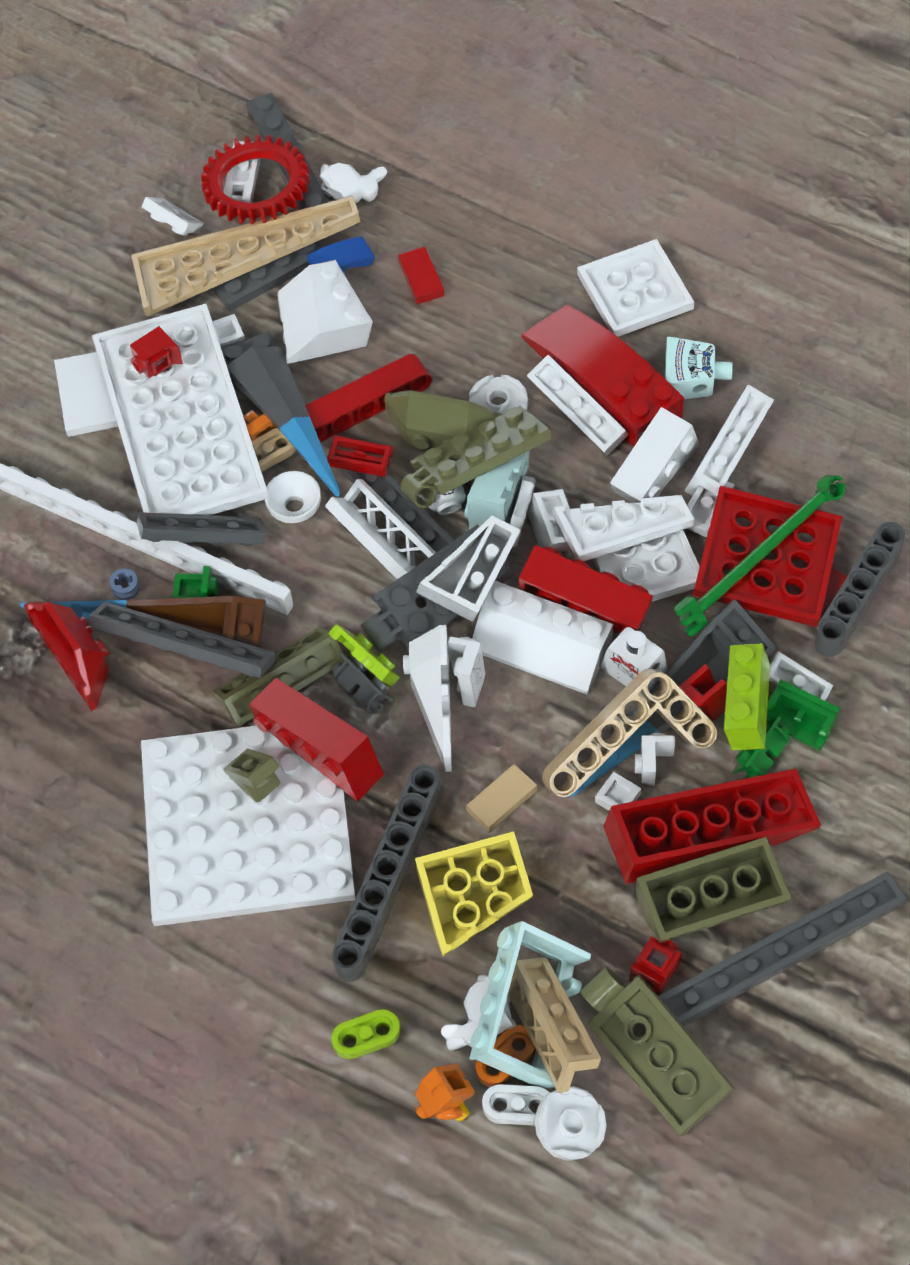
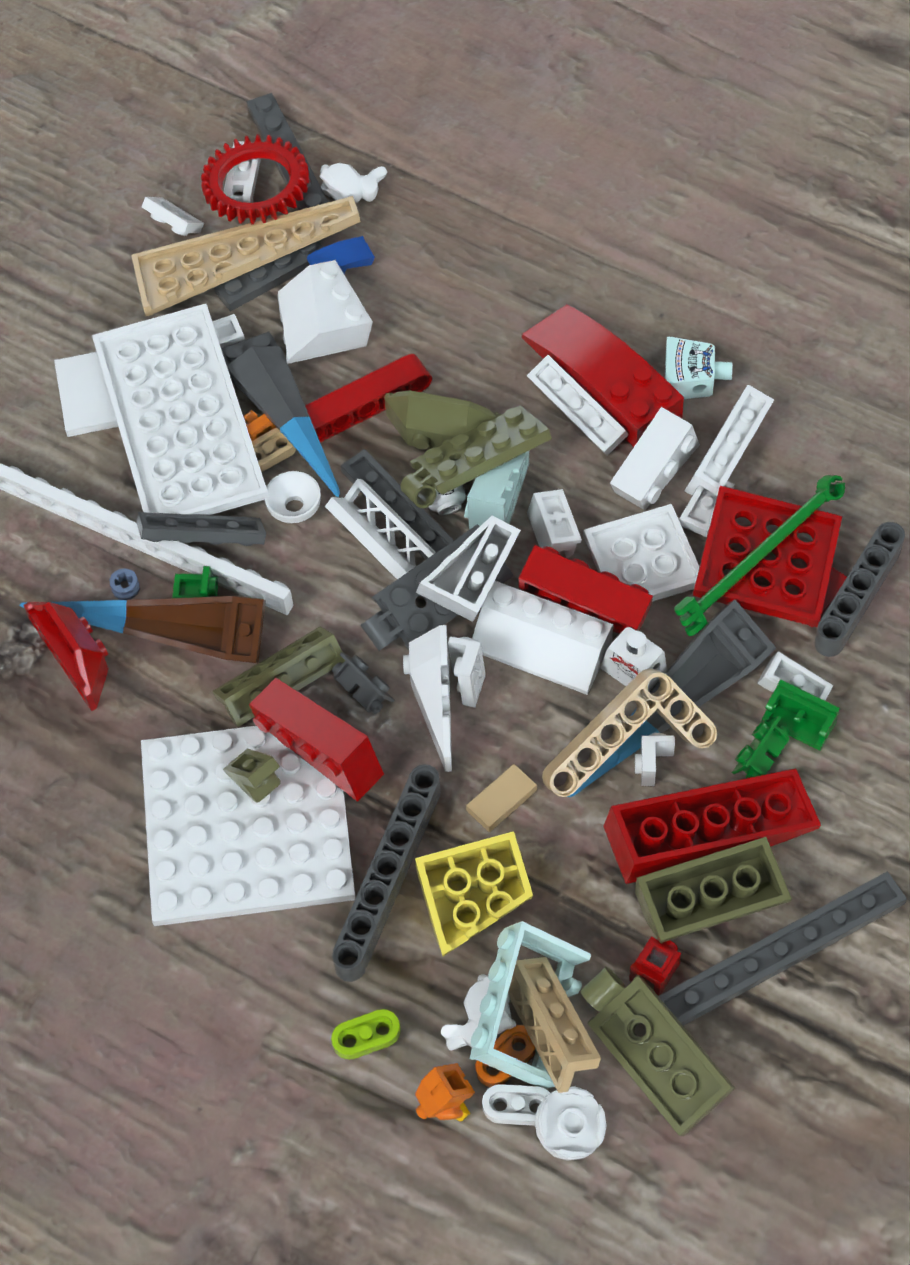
(154, 353): red window -> none
(182, 639): dark grey plate -> none
(358, 460): red tile -> none
(360, 648): lime wing -> none
(421, 275): red tile -> none
(503, 387): white tile -> none
(522, 504): white tile -> none
(613, 527): white wing -> none
(617, 791): white plate -> none
(635, 288): white plate -> none
(706, 693): red window -> none
(747, 697): lime brick -> none

